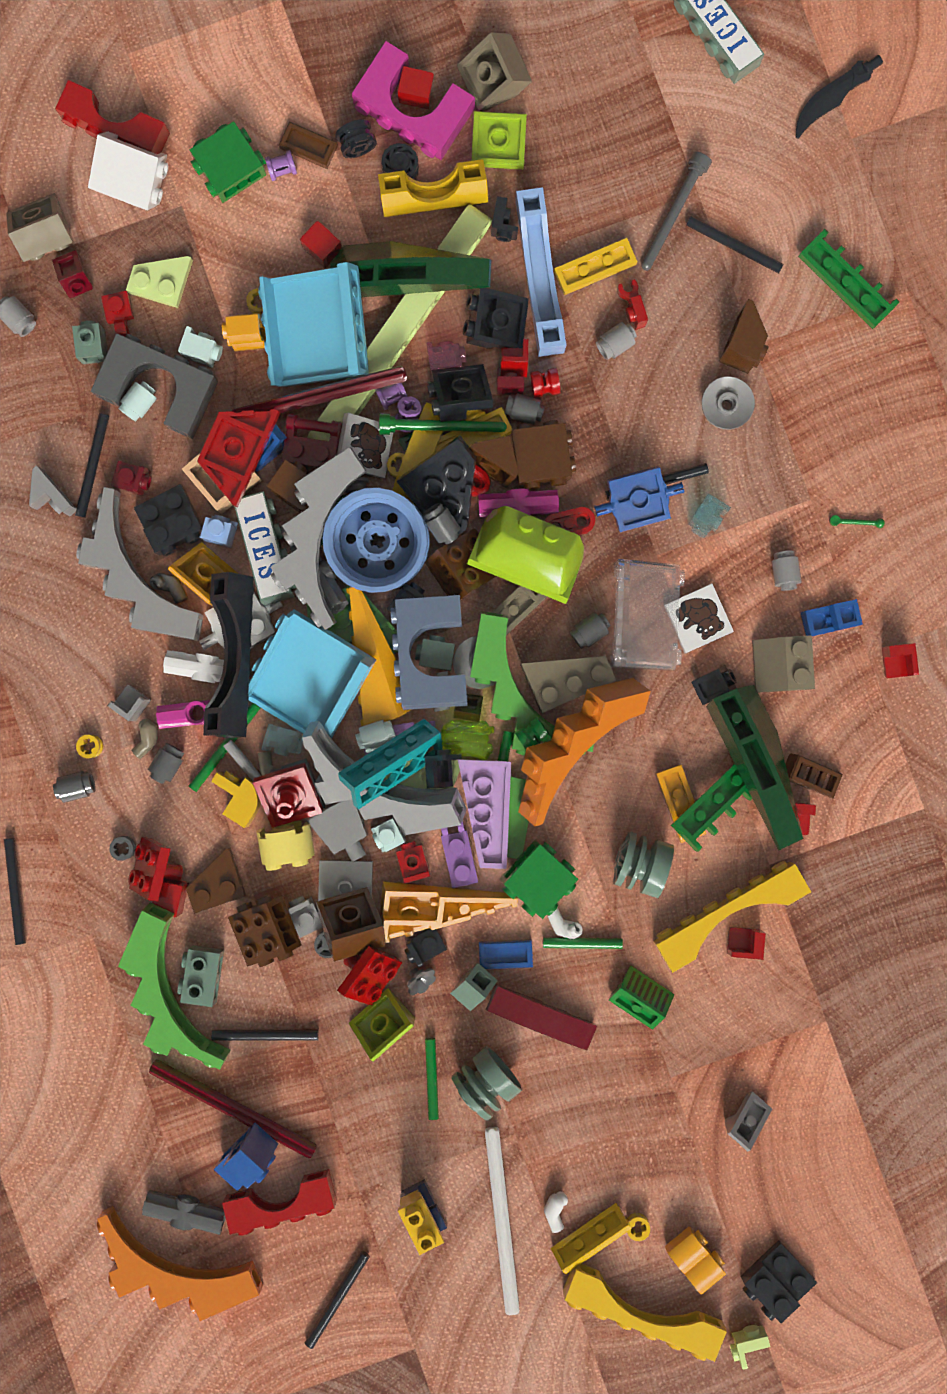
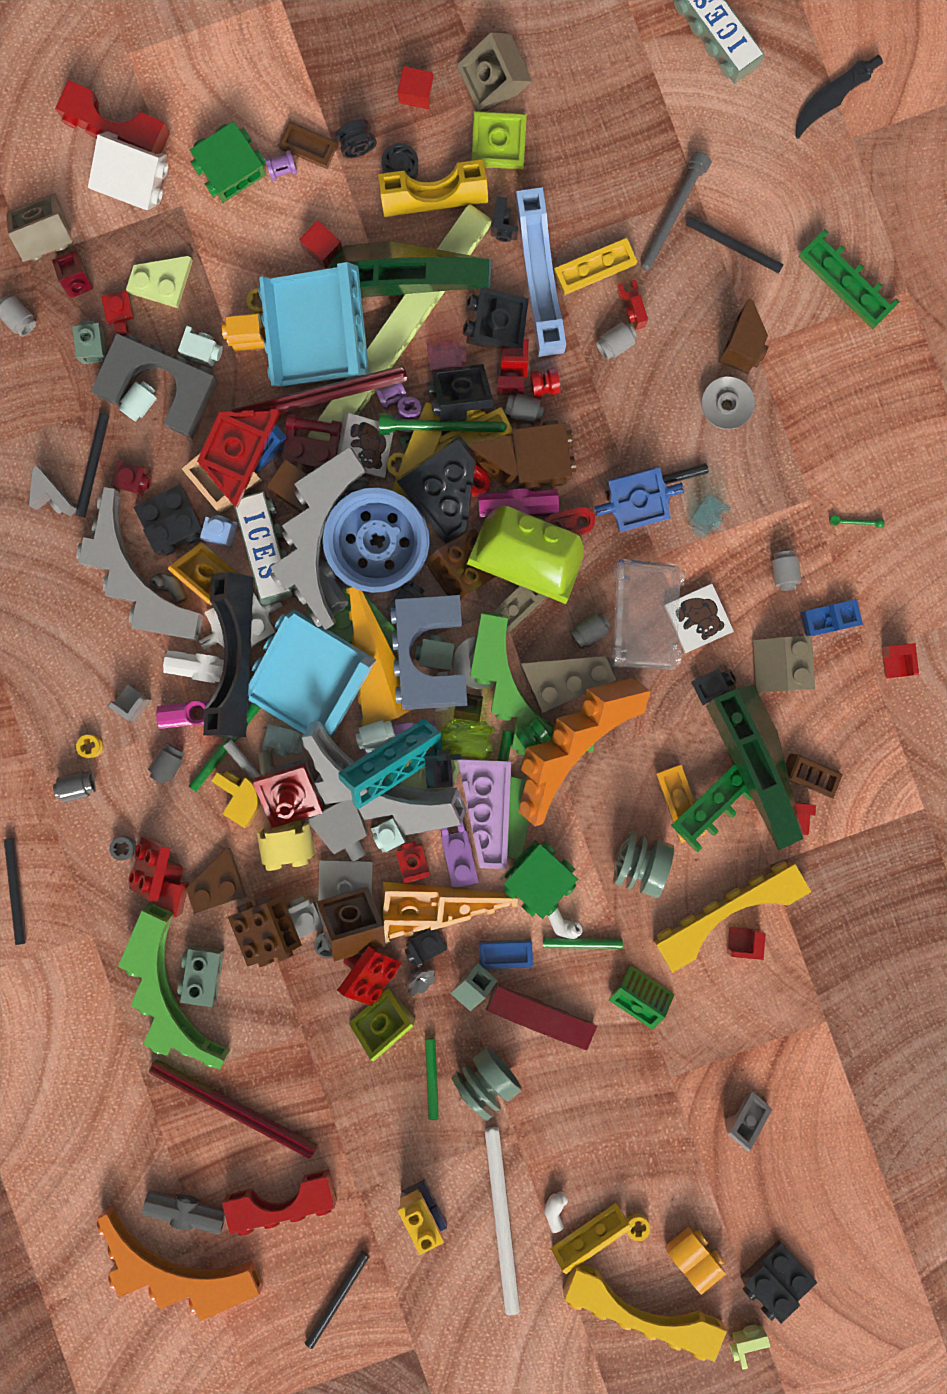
(149, 738): dark tan arm -> none
(247, 1158): blue brick -> none
(265, 1035): black bar -> none
(430, 132): dark pink arch -> none
(441, 523): dark grey brick -> none

